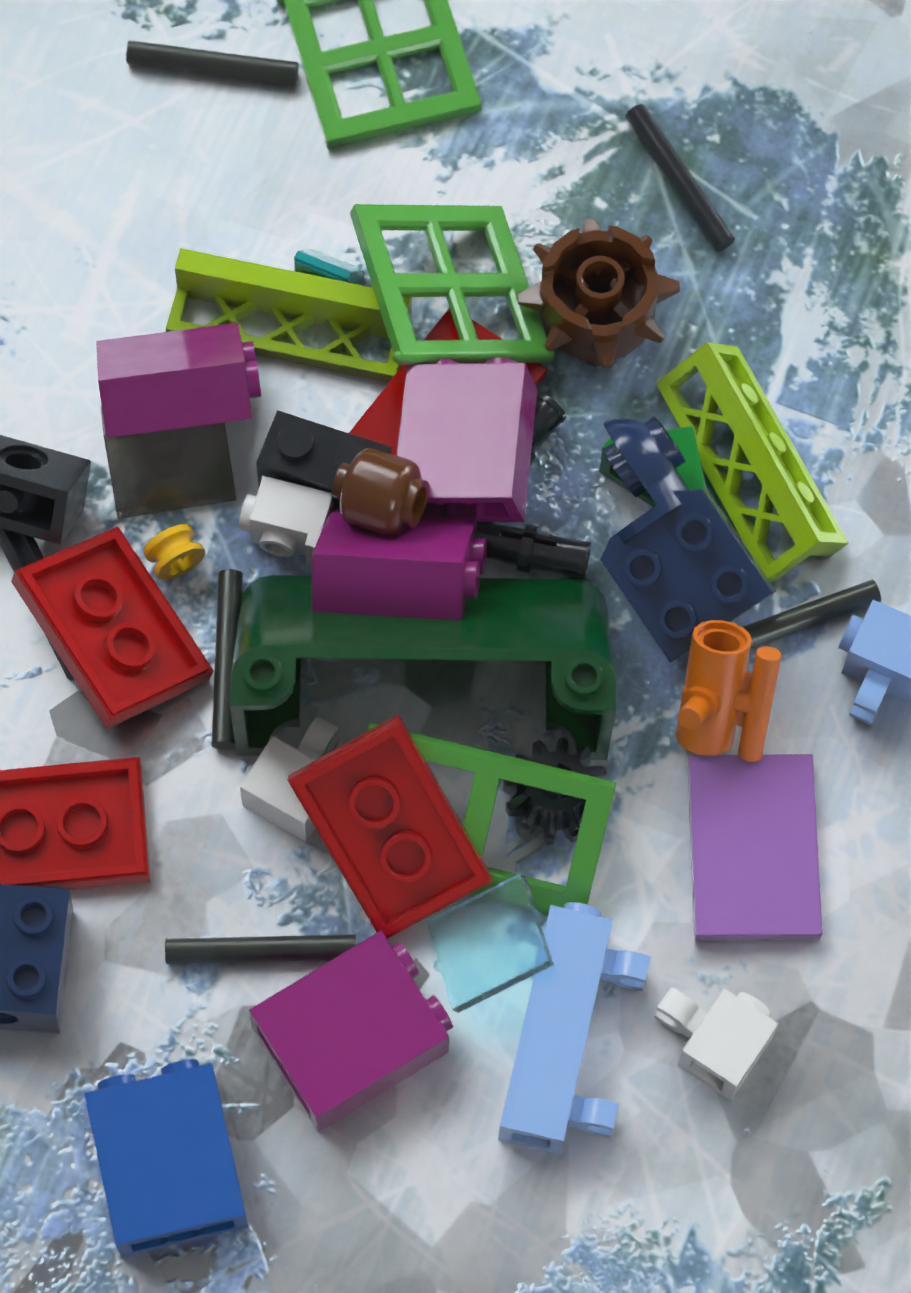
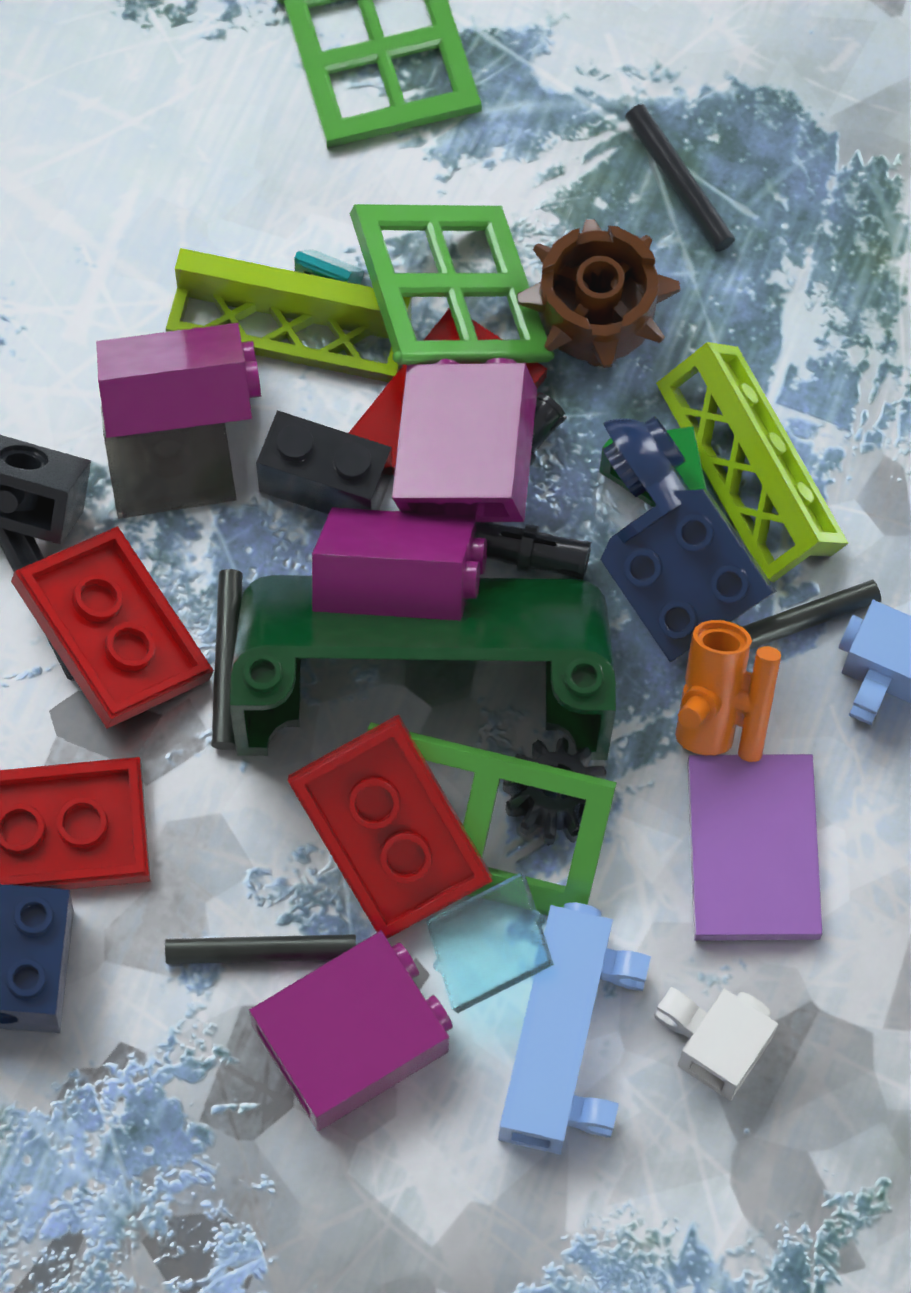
(165, 1157): blue brick -> none
(174, 552): yellow bush -> none
(212, 62): pearl dark grey bar -> none
(266, 785): white brick -> none
(286, 517): white brick -> none
(381, 492): reddish brown head -> none

